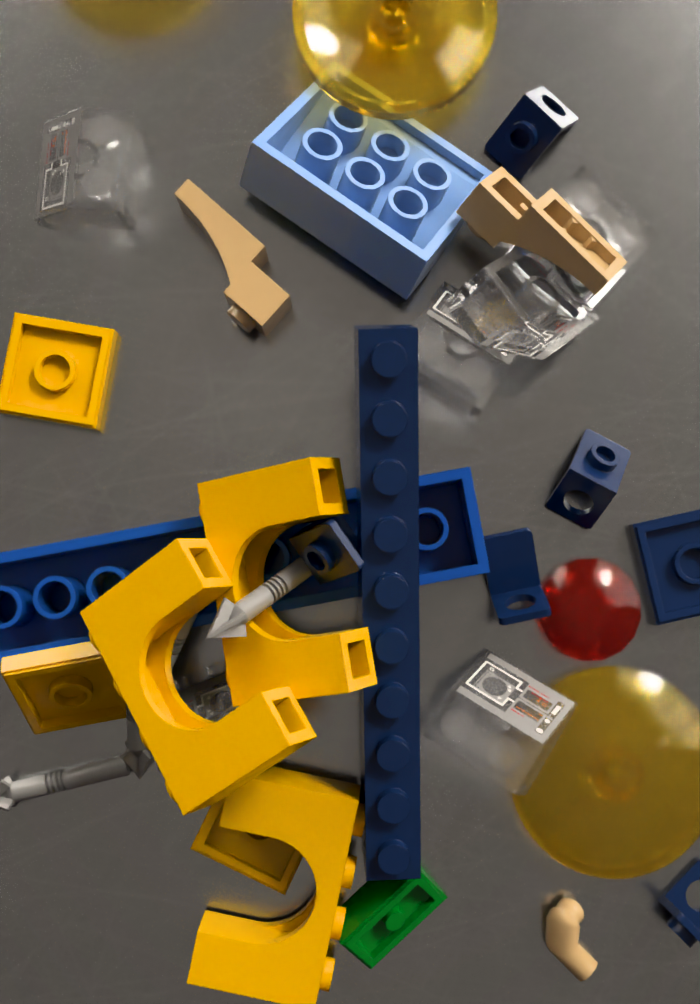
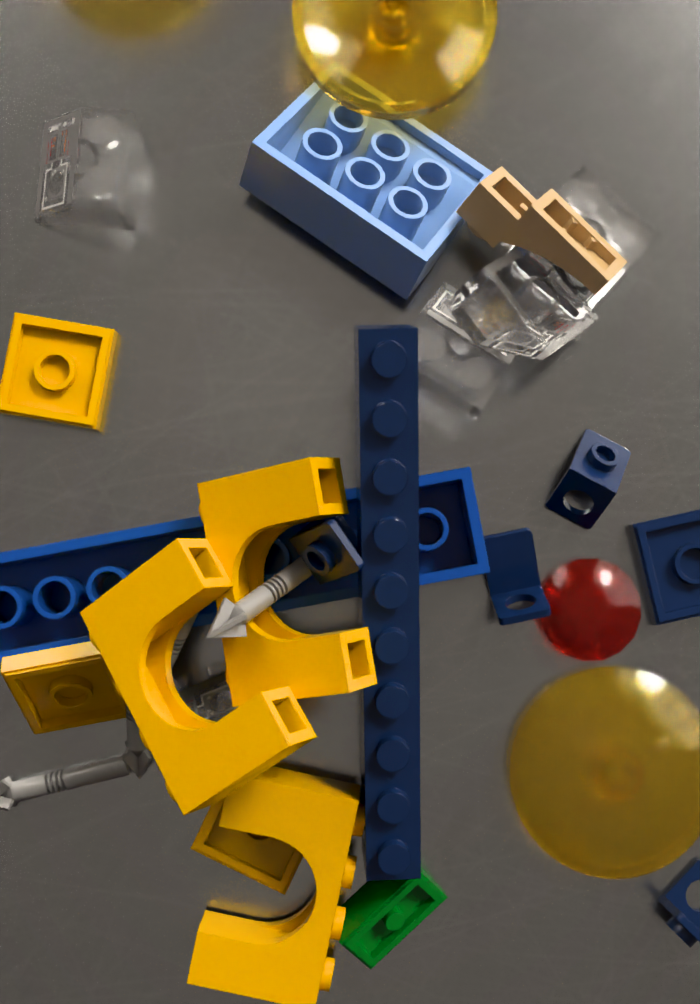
(251, 294): tan slope -> none
(501, 722): clear slope -> none
(529, 131): dark blue bracket -> none
(563, 938): tan arm -> none

